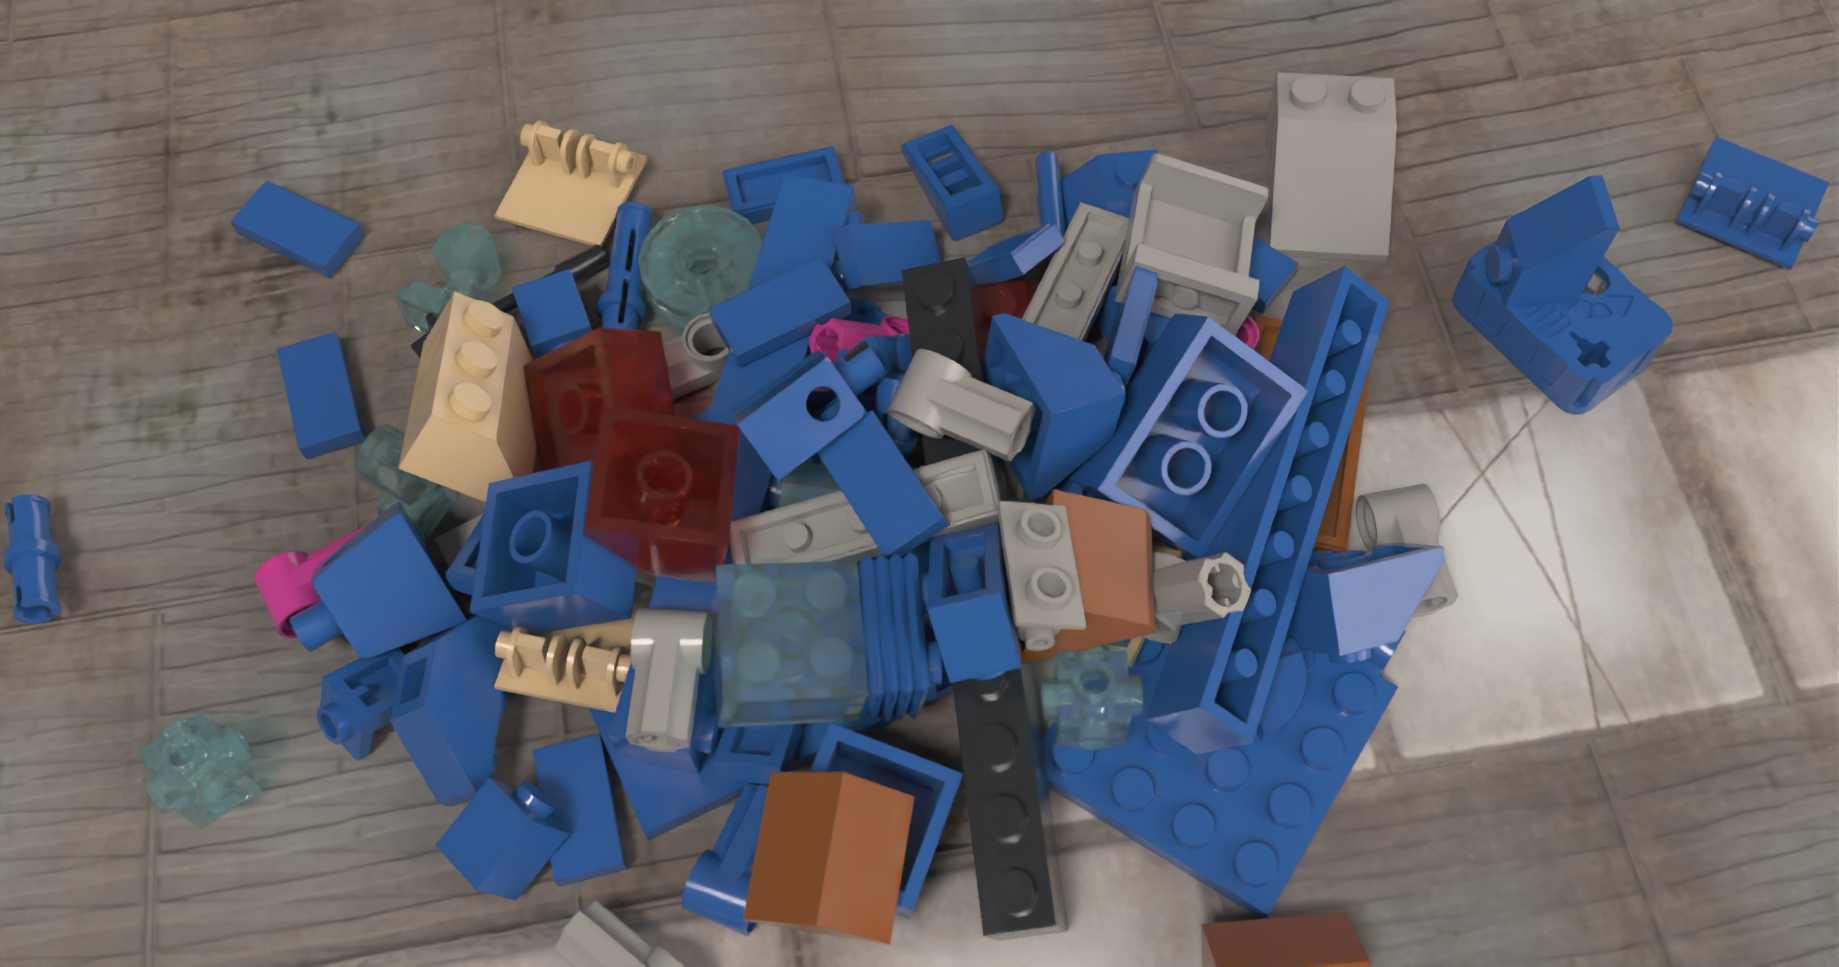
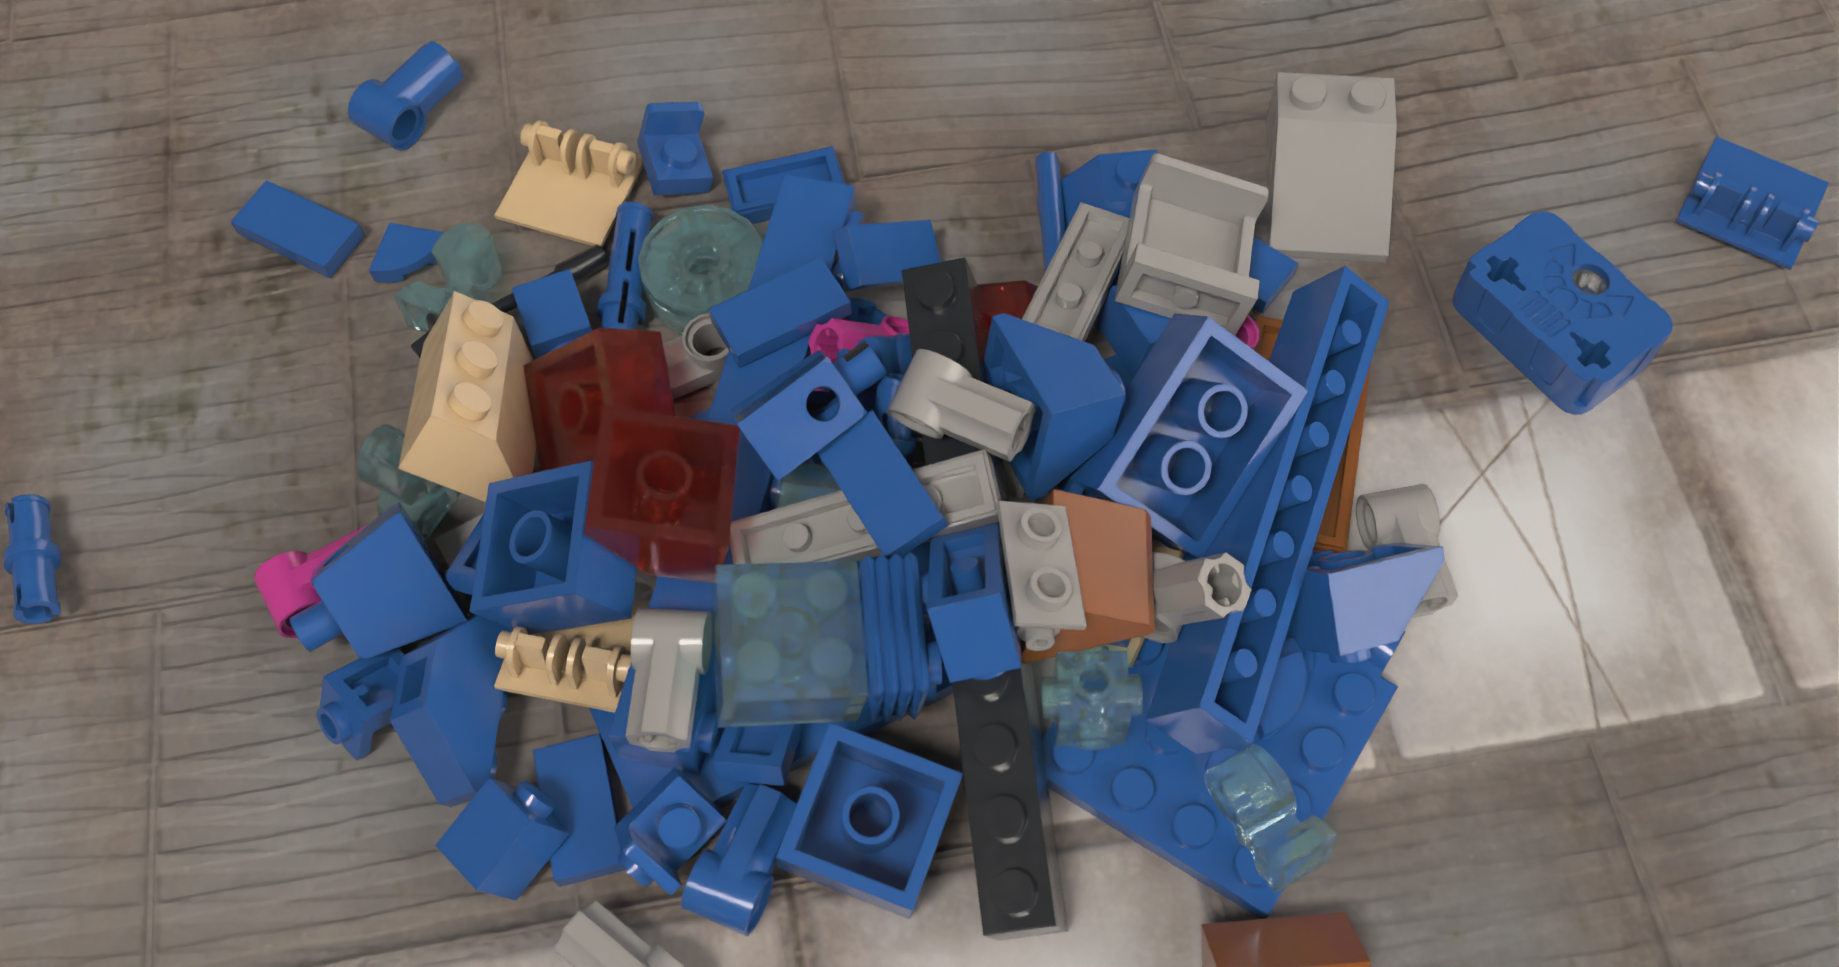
(199, 769): clear light blue brick -> none
(321, 395): blue tile -> none
(398, 106): none -> blue piece
(403, 252): none -> blue tile
(666, 831): none -> blue bracket
(673, 148): none -> blue bracket
(830, 856): dark orange slope -> none
(955, 185): blue slope -> none
(1015, 254): blue tile -> none
(1131, 323): blue tile -> none
(1262, 807): none -> clear light blue leg
(1553, 246): blue slope -> none

